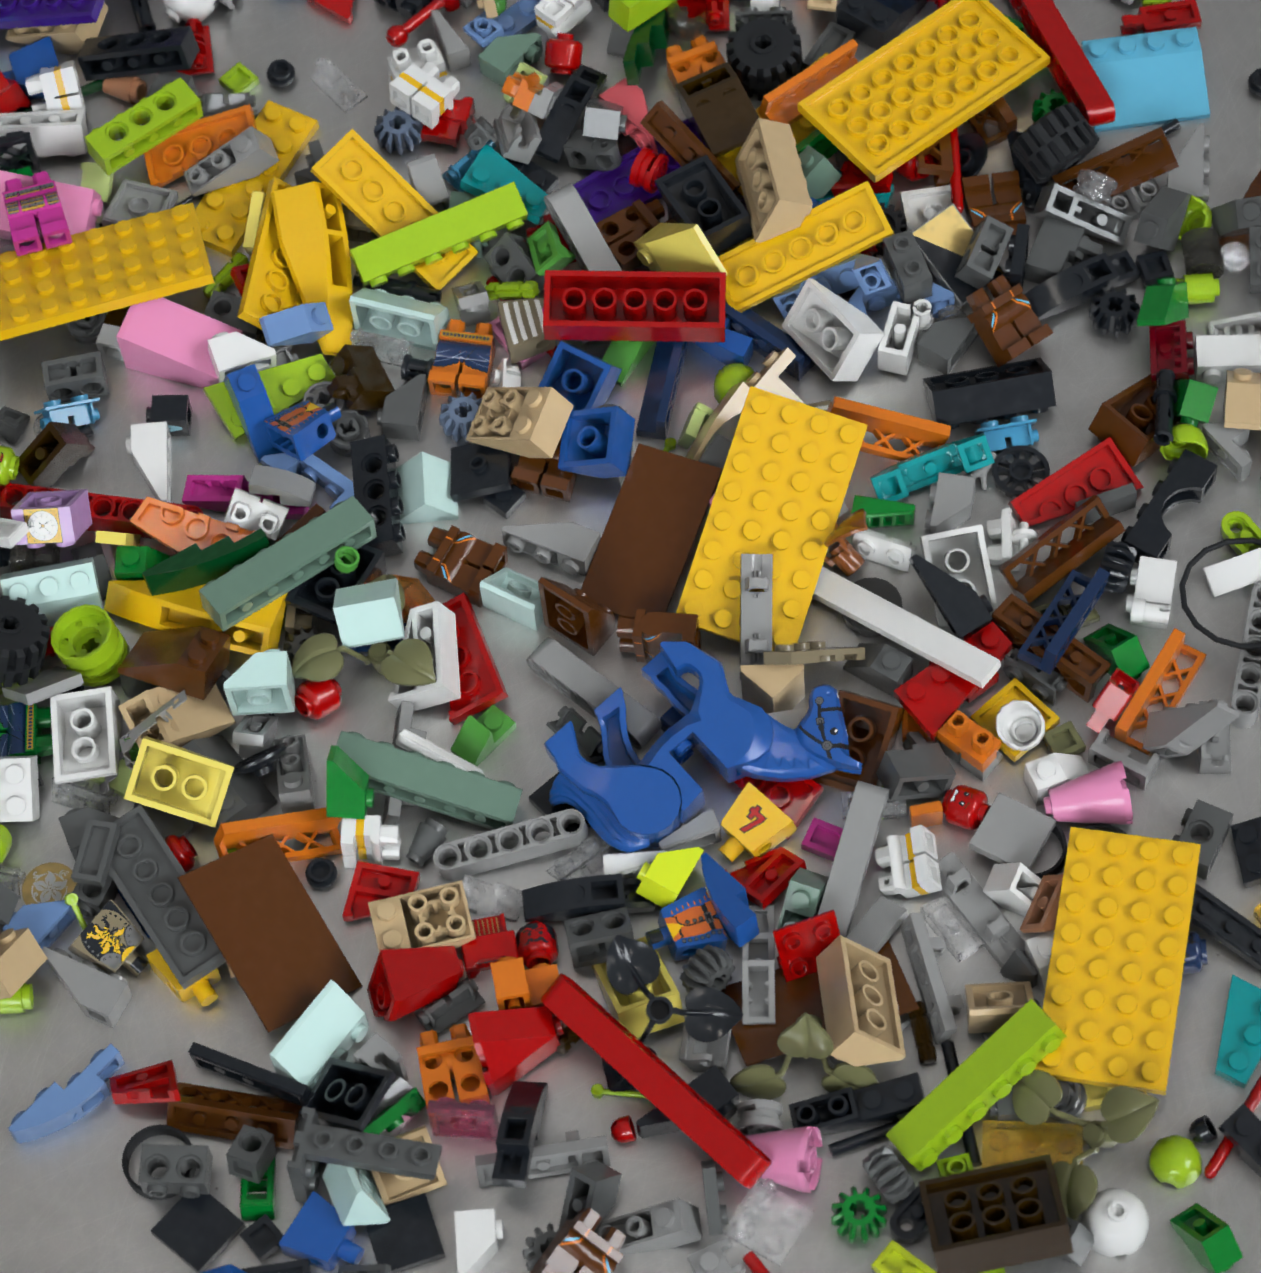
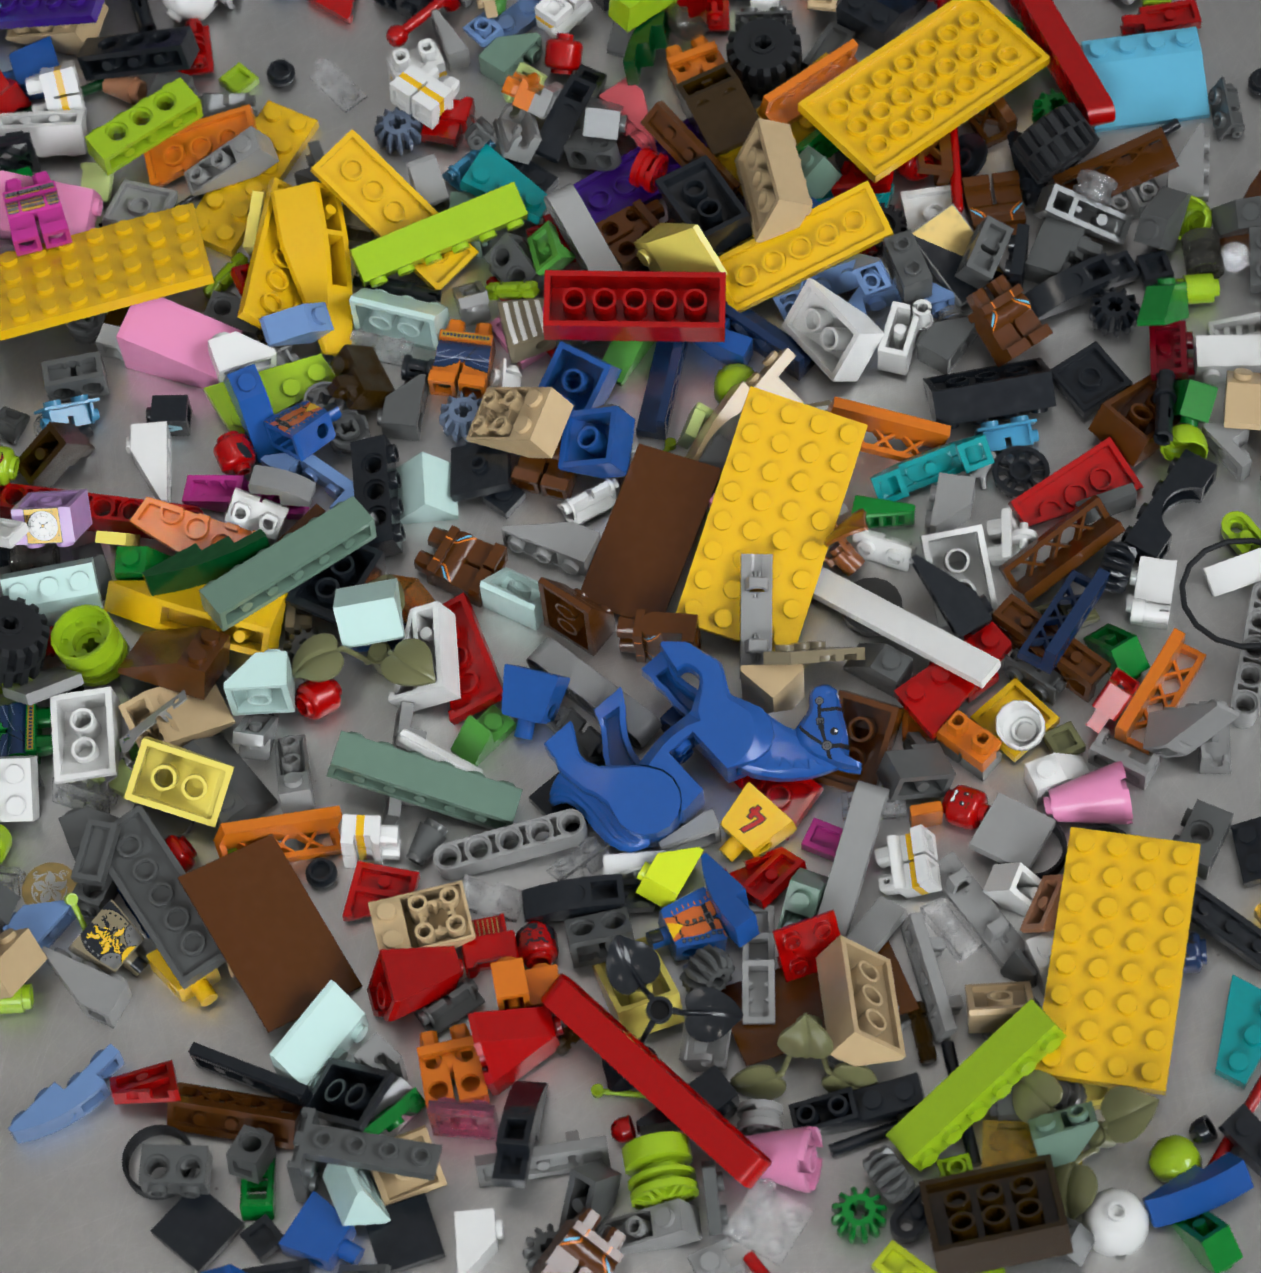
(235, 453): none -> red head
(261, 762): black dish -> none
(346, 787): green slope -> none
(350, 557): bright green hinge -> none
(531, 697): none -> blue torso
(590, 502): none -> white hinge
(660, 1169): none -> lime wheel
(1064, 1132): none -> sand green slope
(1089, 379): none -> black plate
(1198, 1191): none -> blue slope
(1223, 100): none -> dark grey hinge

